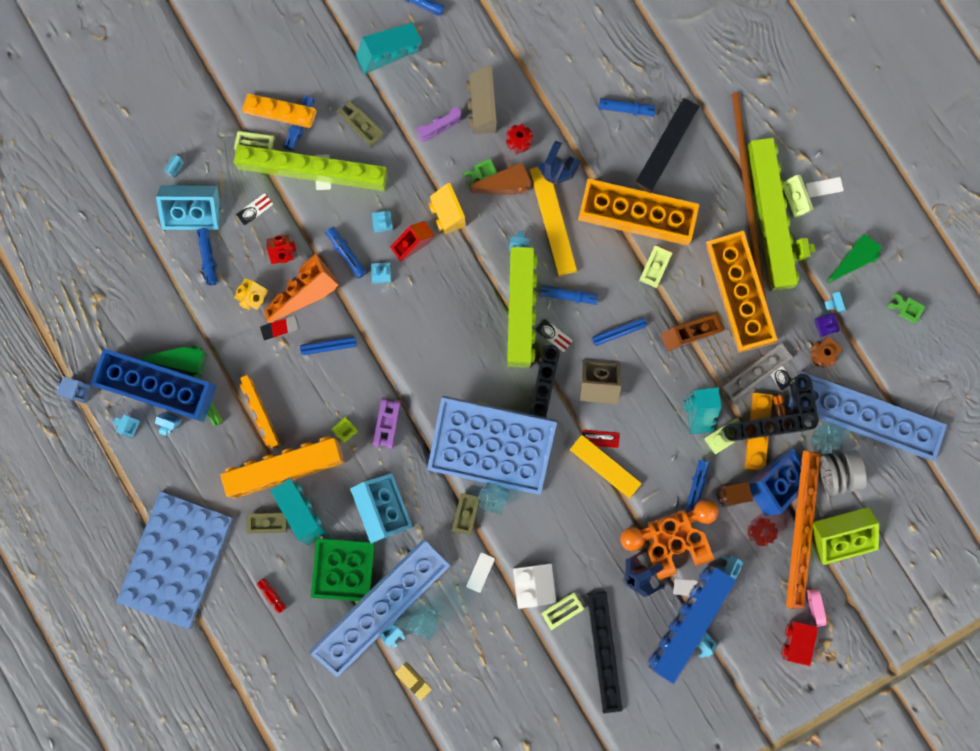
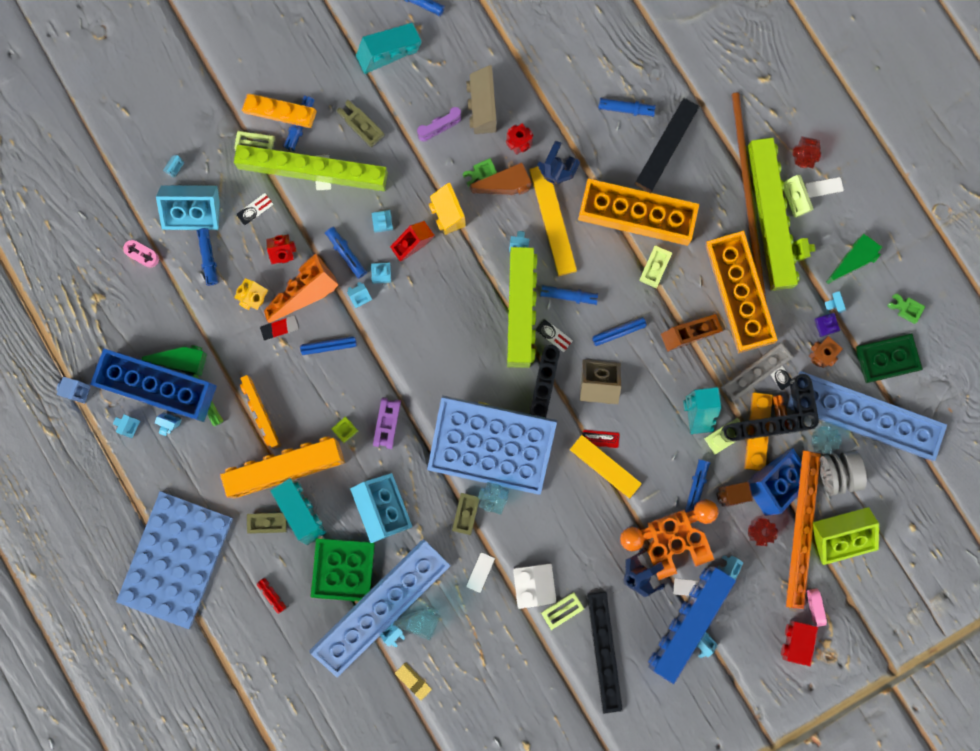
(139, 257): none -> bright pink beam
(359, 295): none -> medium azure tile
(807, 152): none -> clear red brick
(889, 358): none -> dark green tile

